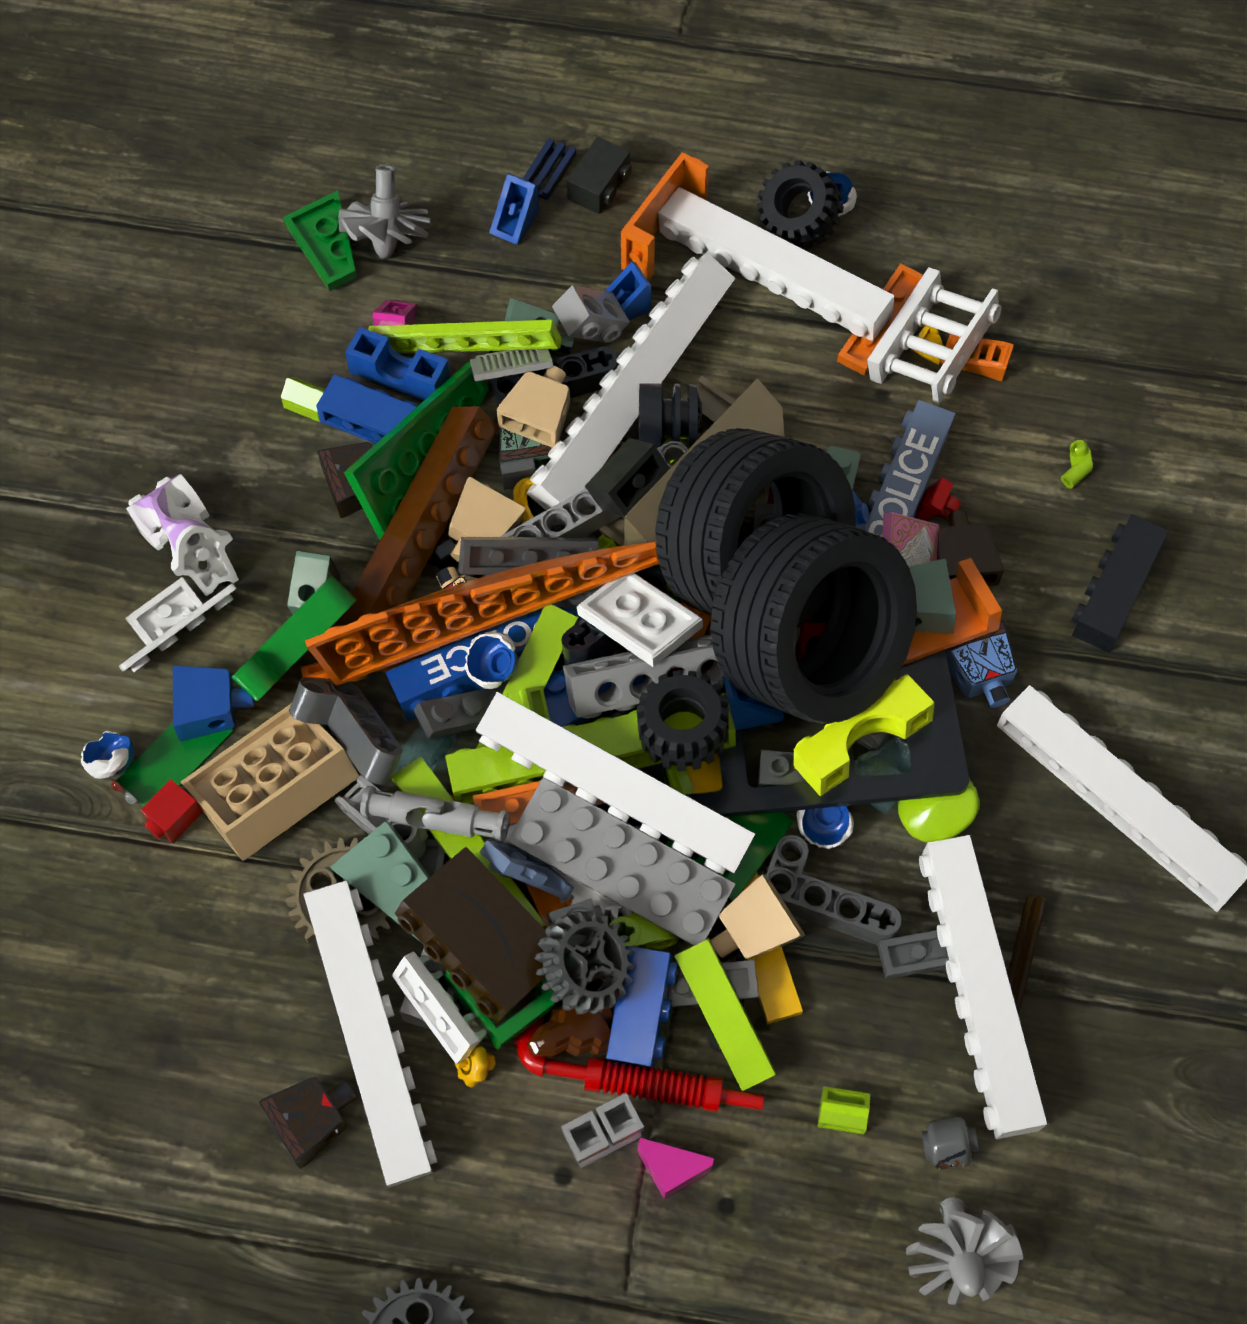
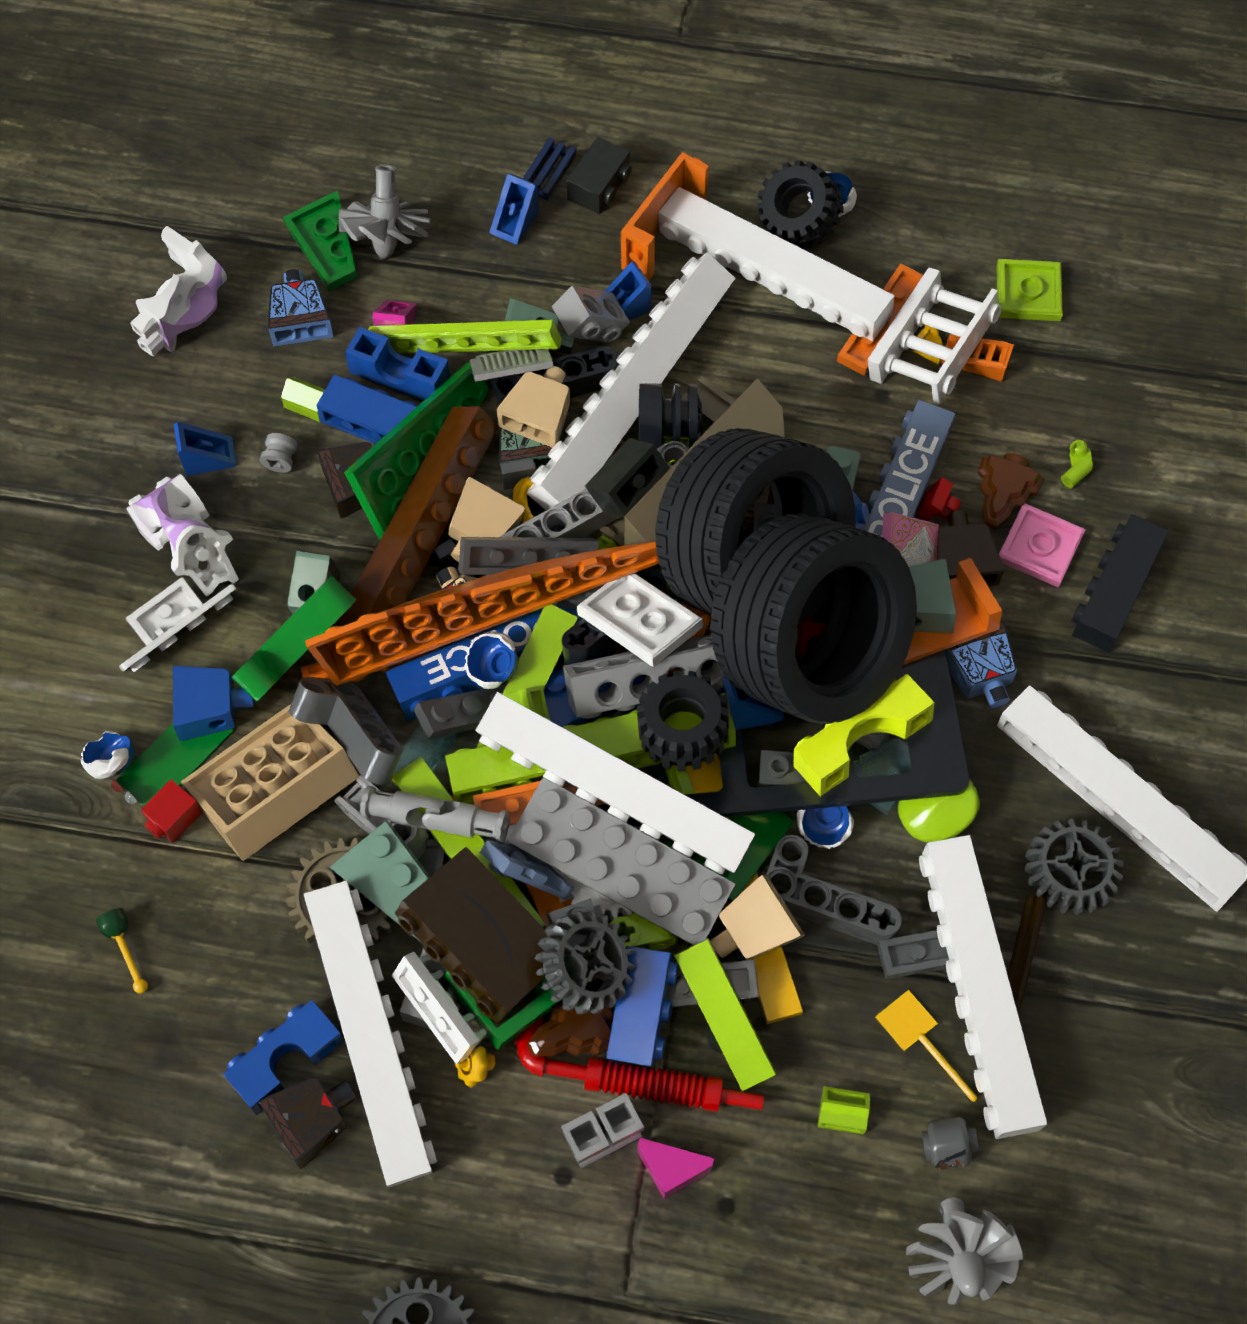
(114, 925): none -> hinge
(183, 299): none -> white hips
(203, 449): none -> blue slope
(278, 452): none -> light grey wheel
(297, 311): none -> torso
(303, 1032): none -> blue arch
(909, 1022): none -> yellow piece
(1006, 485): none -> reddish brown rock
(1029, 289): none -> lime tile
(1041, 545): none -> bright pink tile
(1101, 862): none -> dark grey gear

